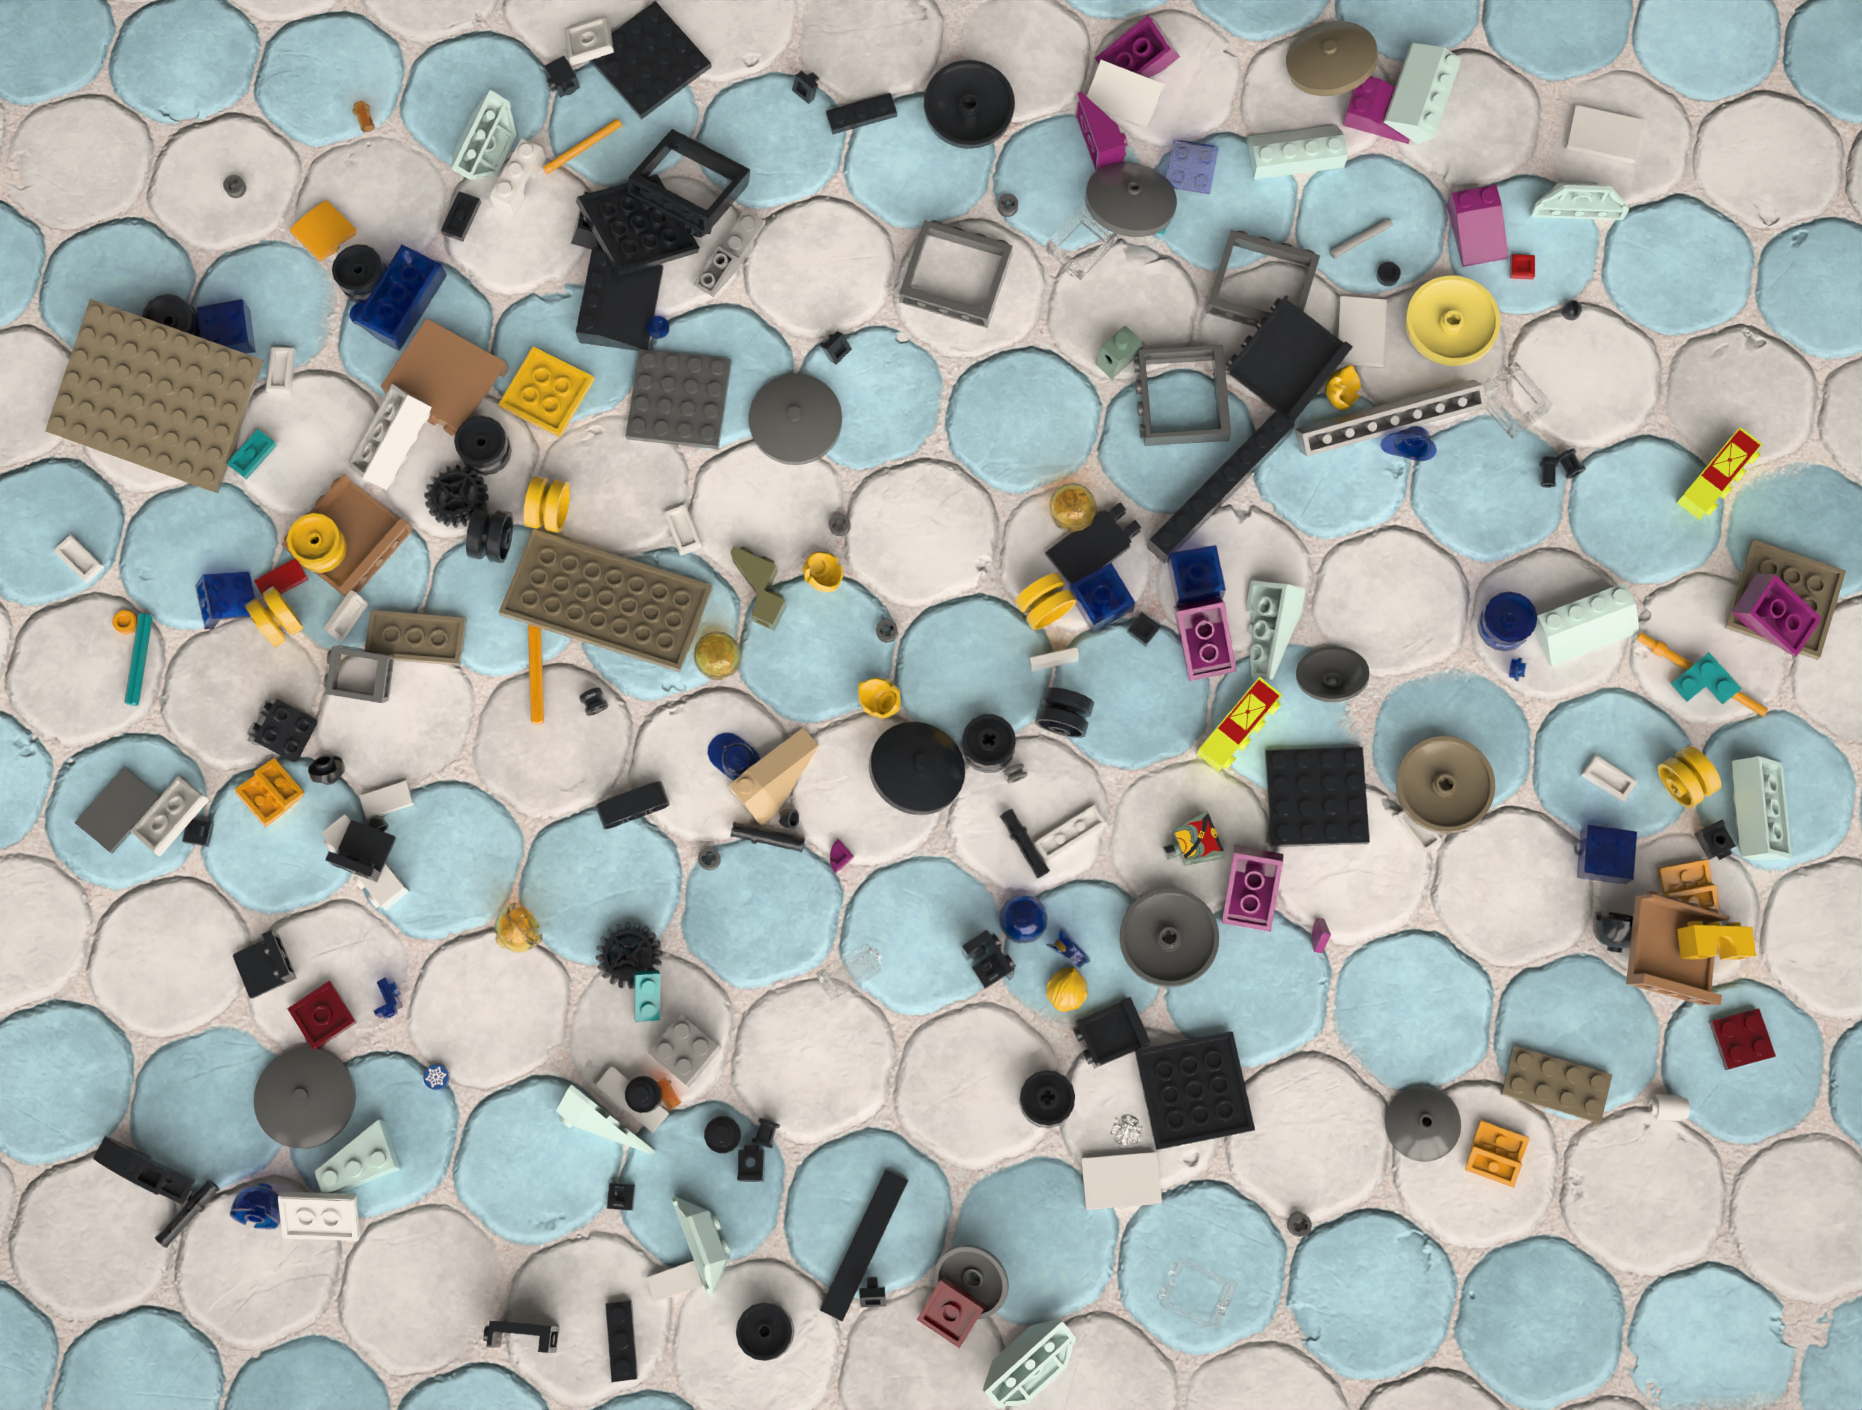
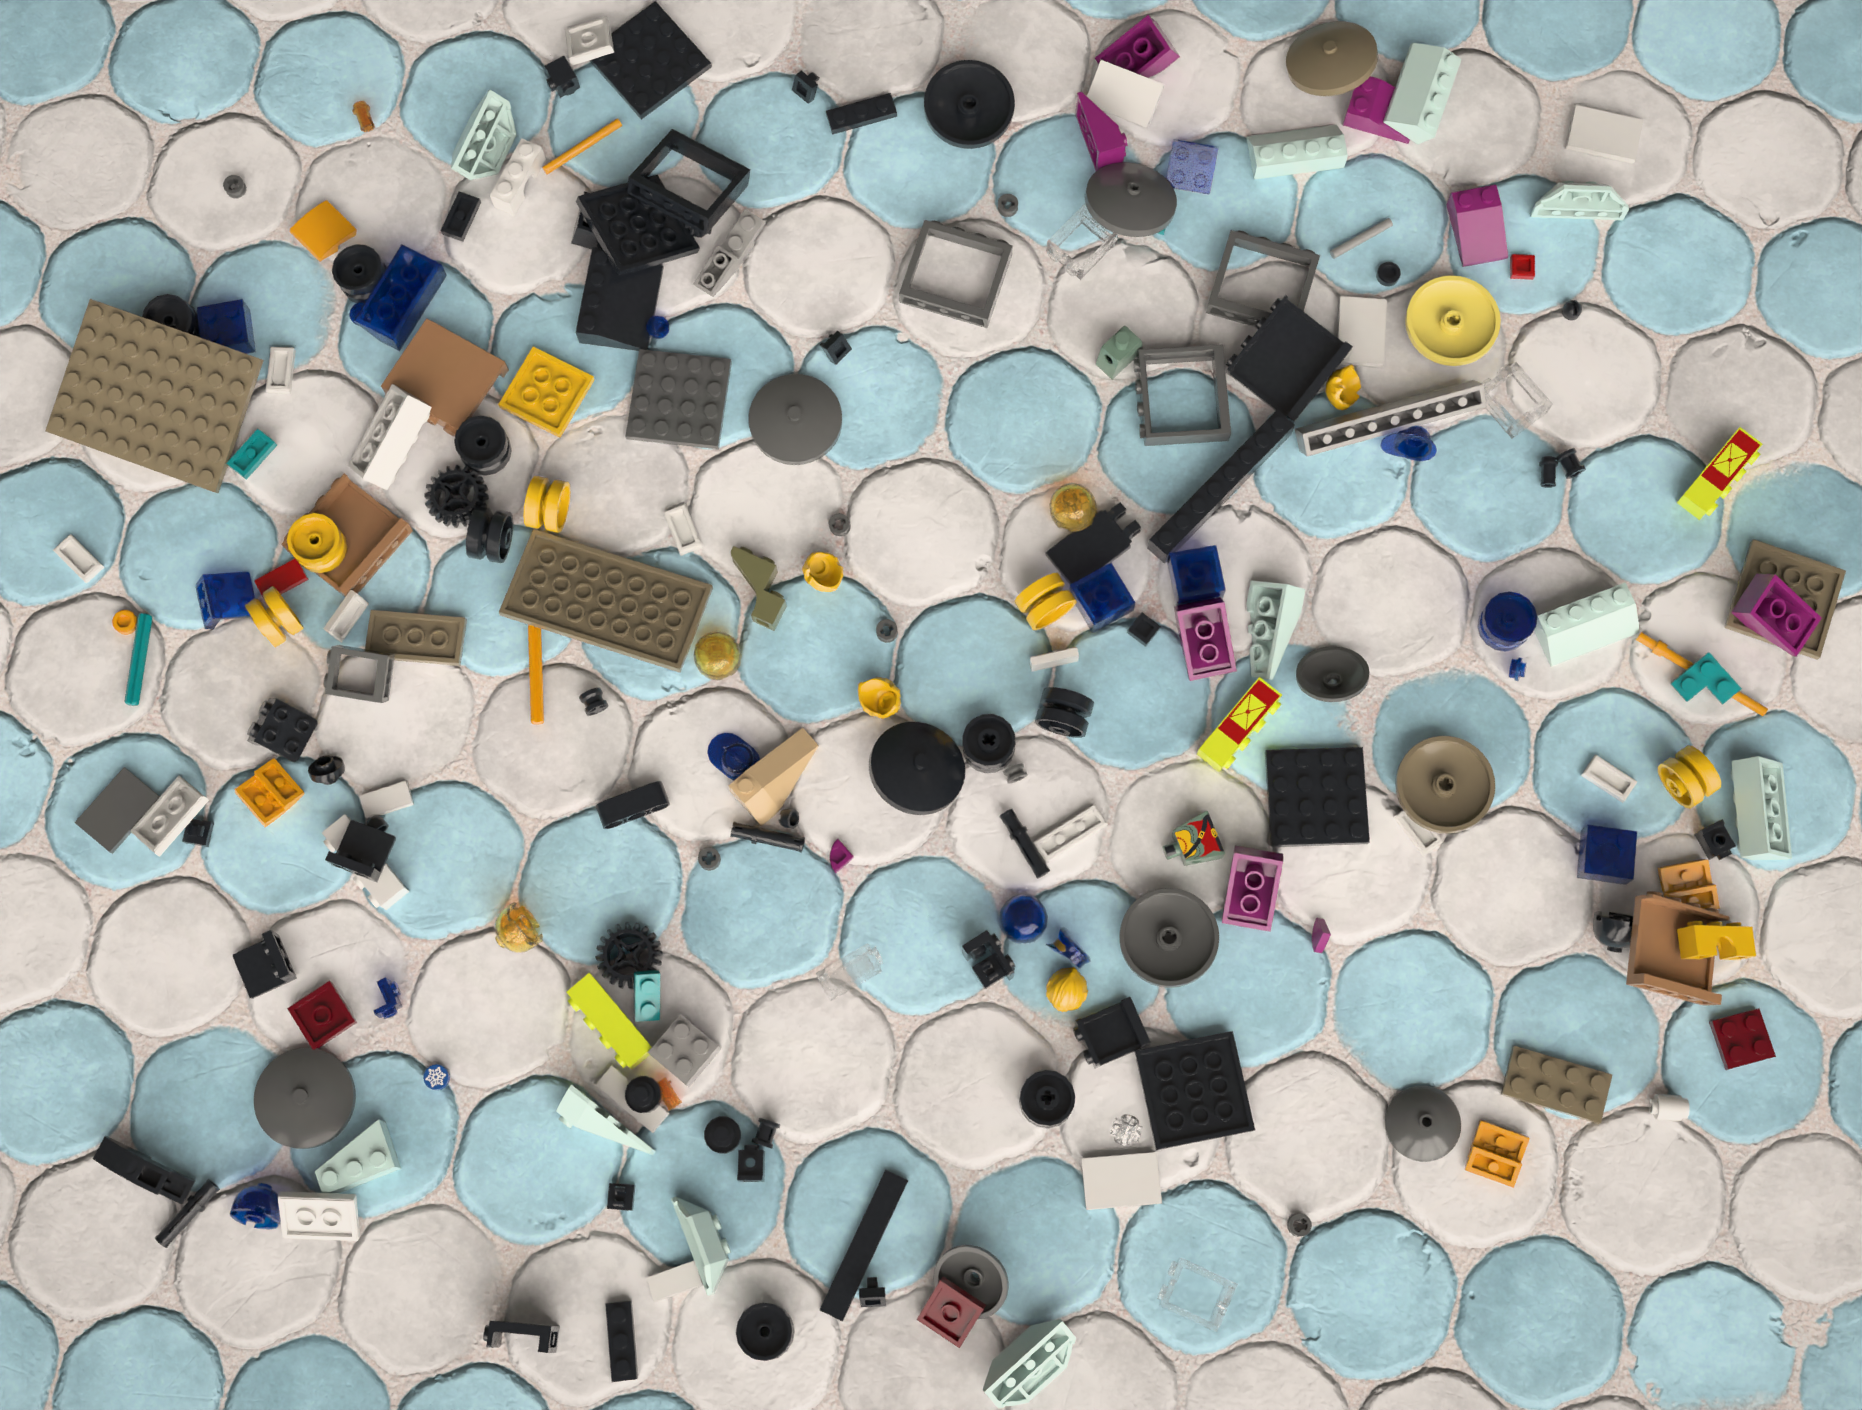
(610, 1021): none -> neon yellow brick

